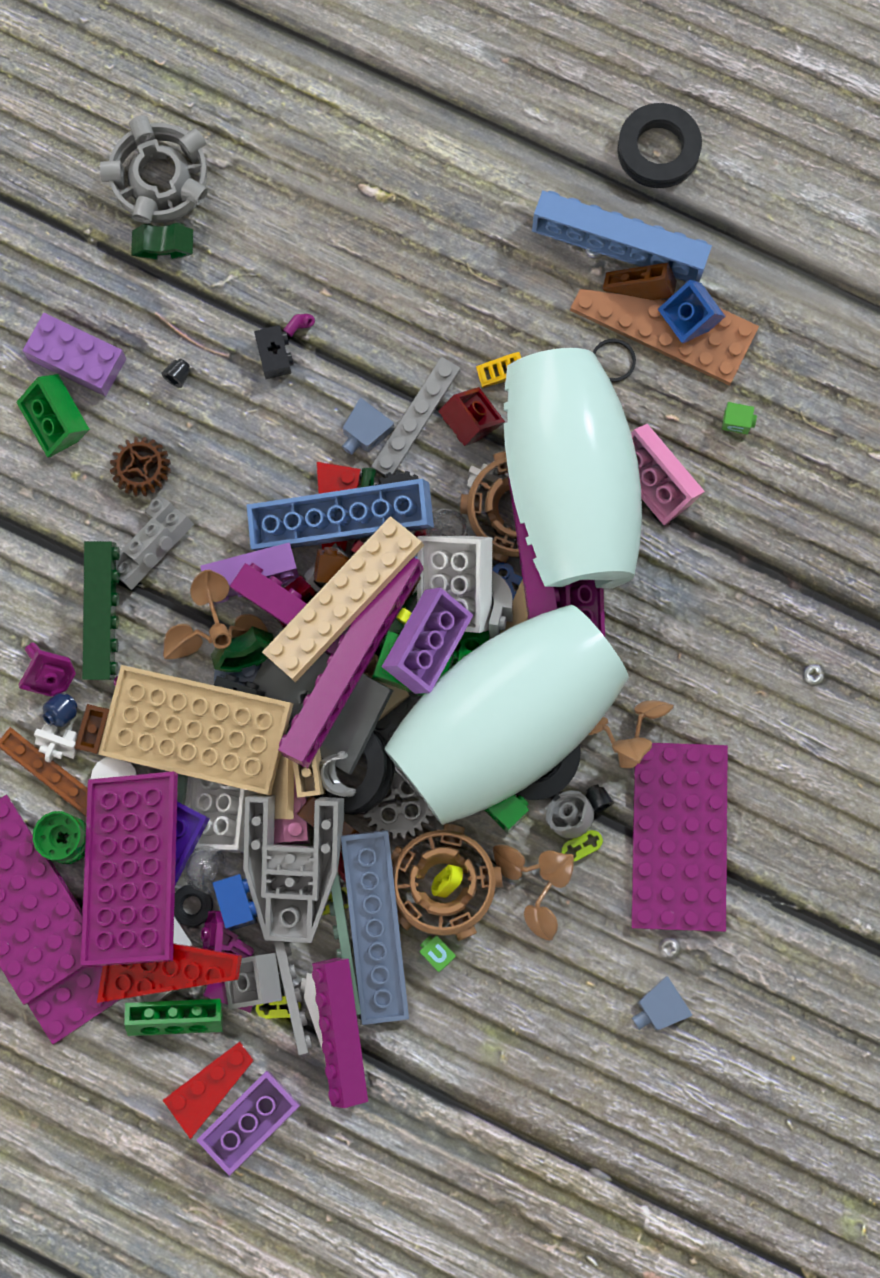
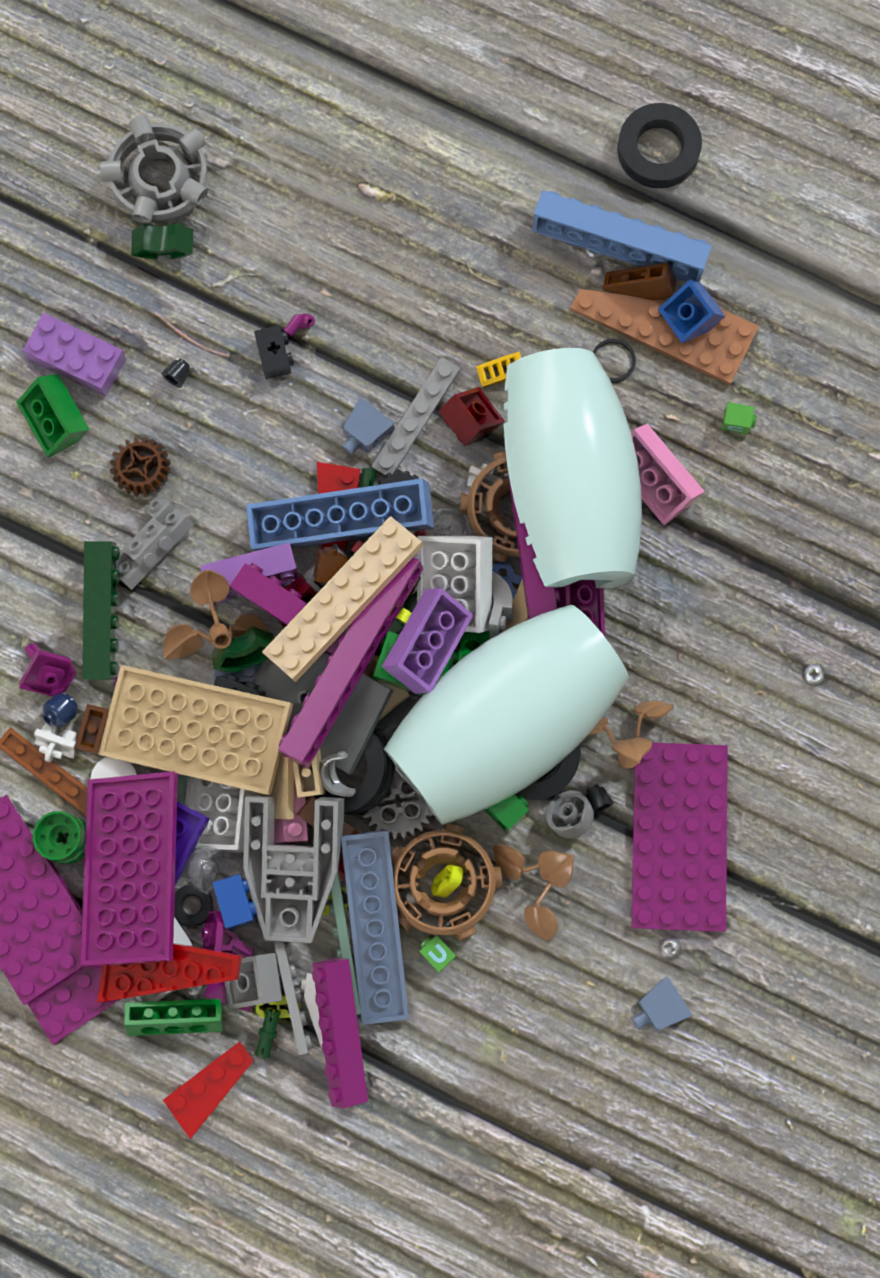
(248, 1122): medium lavender brick -> none
(267, 1033): none -> dark green pin
(584, 851): lime beam -> none

